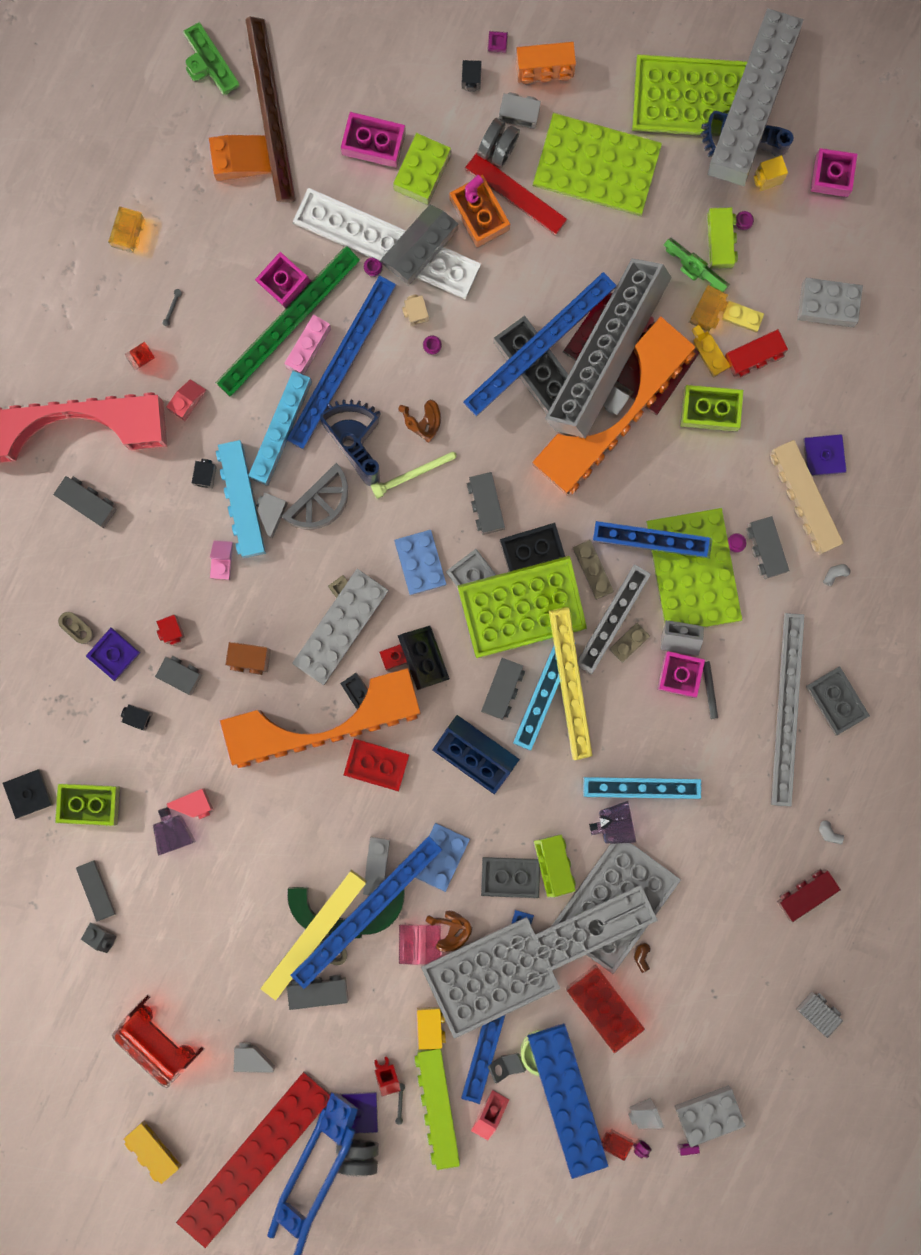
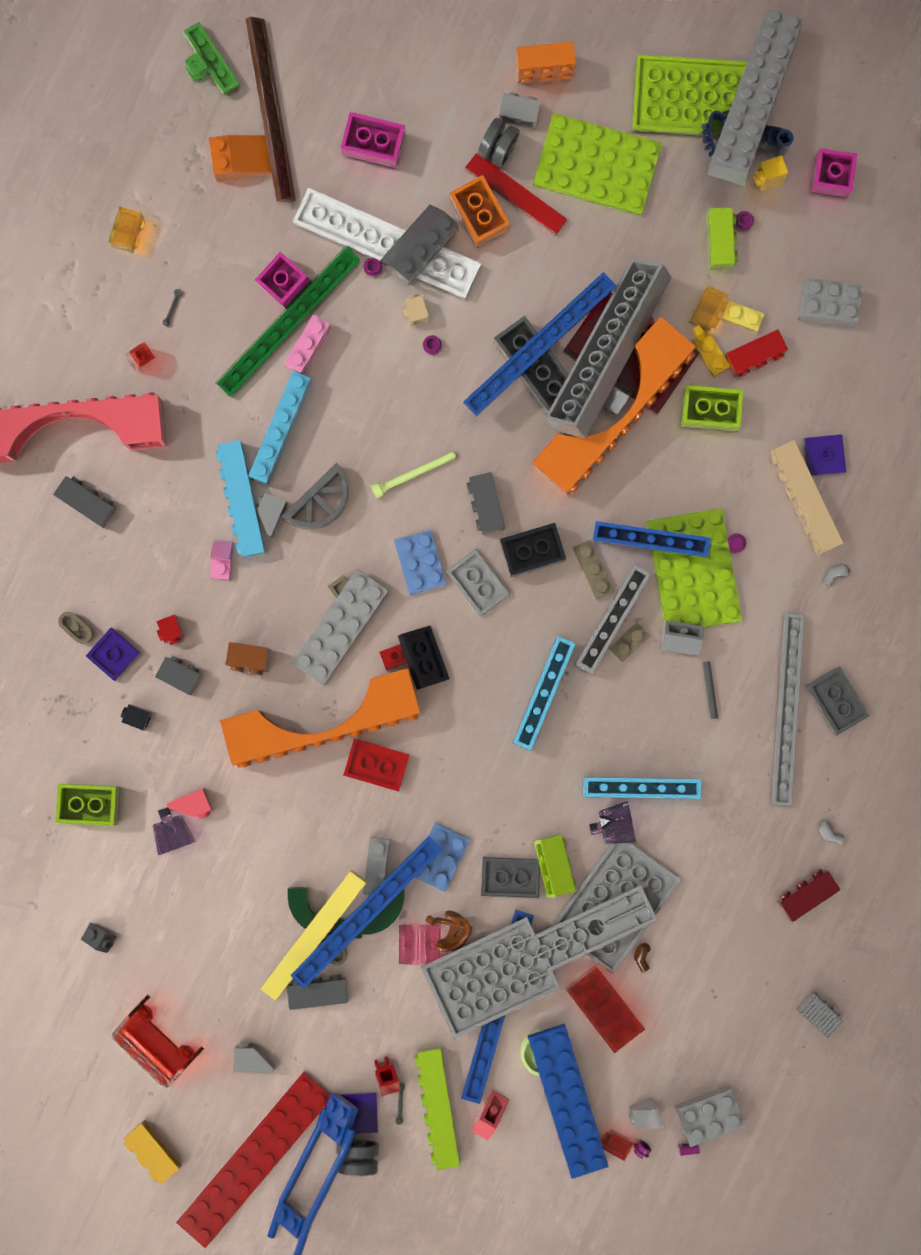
(27, 793): black plate -> none
(95, 890): dark grey tile -> none
(186, 399): coral slope -> none
(204, 473): black brick -> none
(341, 362): blue plate -> none
(355, 689): black plate -> none
(357, 432): dark blue arm -> none
(422, 169): lime brick -> none
(429, 1028): yellow brick -> none
(432, 418): dark orange helmet -> none
(471, 75): black brick -> none
(471, 189): dark pink arm -> none
(475, 754): dark blue slope -> none
(497, 41): magenta tile -> none
(503, 689): dark grey brick -> none
(510, 1065): dark grey bracket -> none
(516, 605): lime plate -> none
(570, 683): light yellow tile -> none
(680, 674): dark pink brick -> none
(695, 266): bright green plate -> none
(767, 547): dark grey brick -> none

